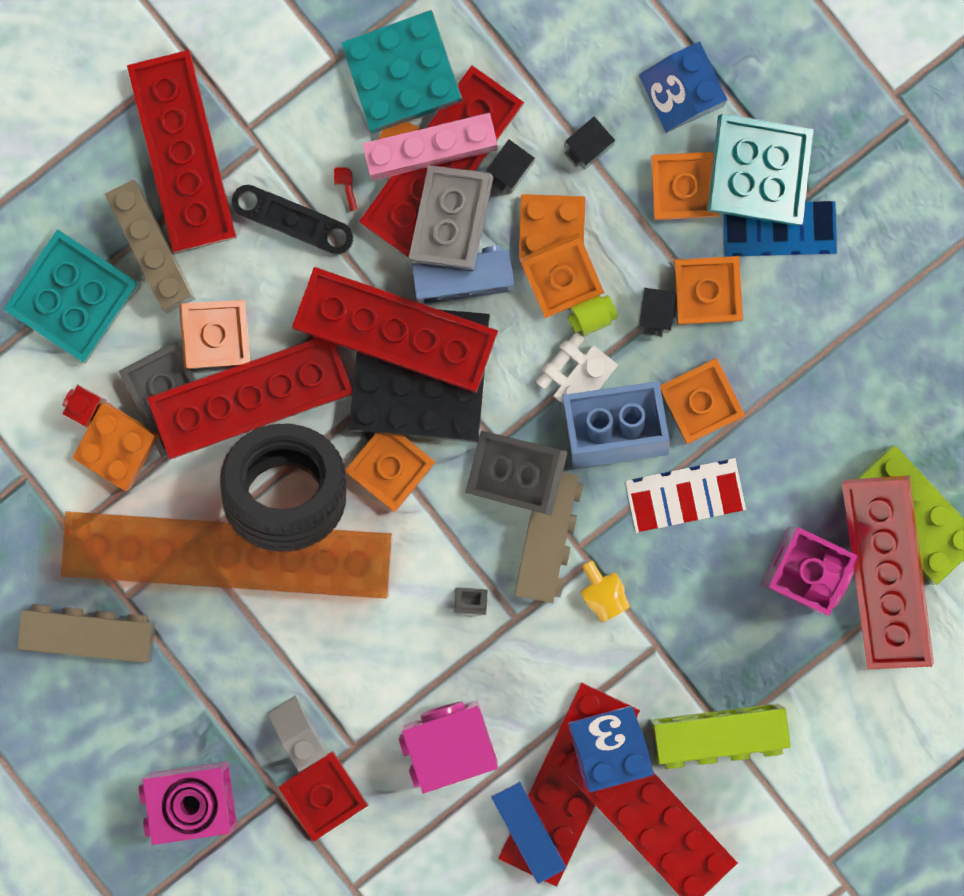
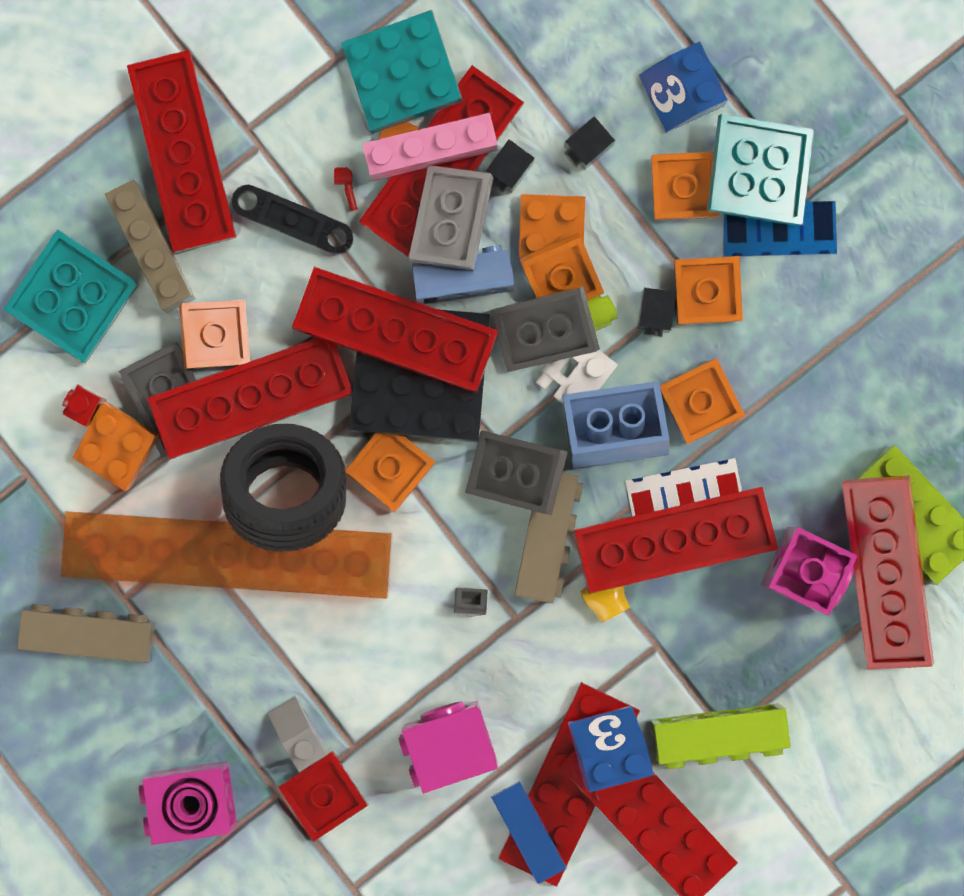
(545, 329): none -> dark grey plate
(675, 540): none -> red plate

